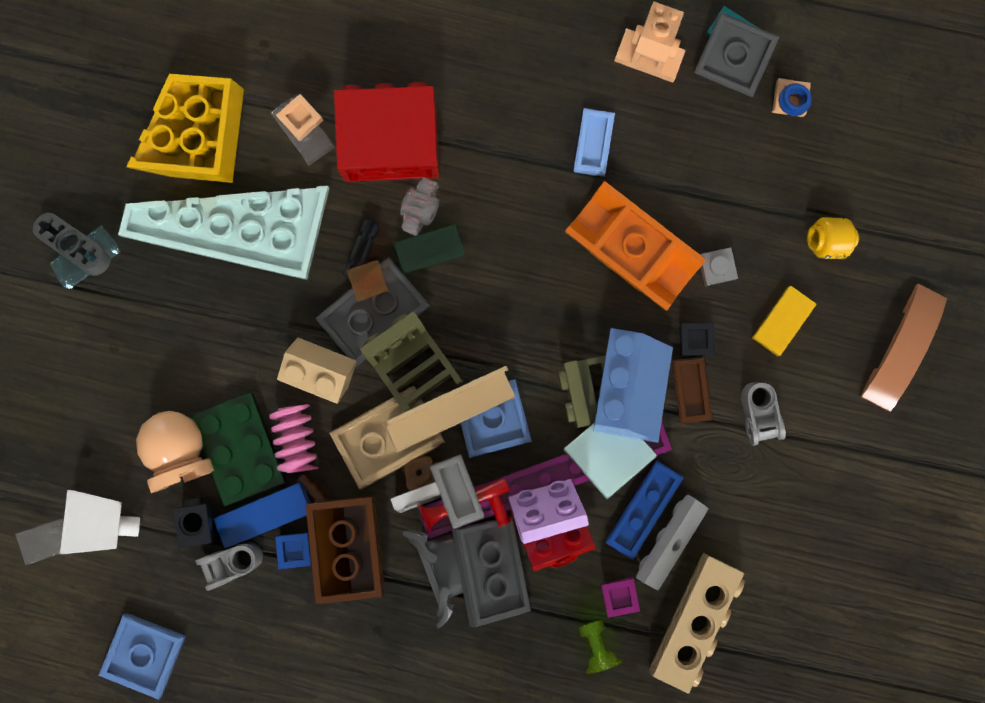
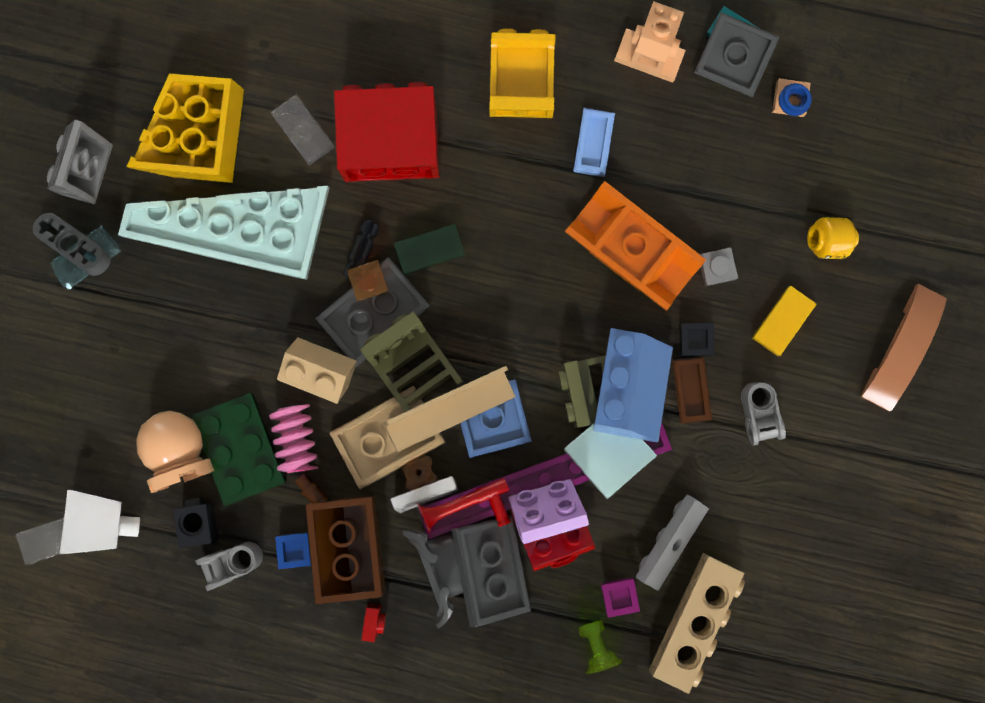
(79, 163): none -> light grey slope
(142, 655): medium blue tile -> none
(262, 515): blue tile -> none
(299, 117): light nougat plate -> none
(373, 622): none -> red plate
(419, 206): clear gear -> none
(457, 491): light grey tile -> none
(522, 74): none -> yellow panel
(644, 509): blue tile -> none

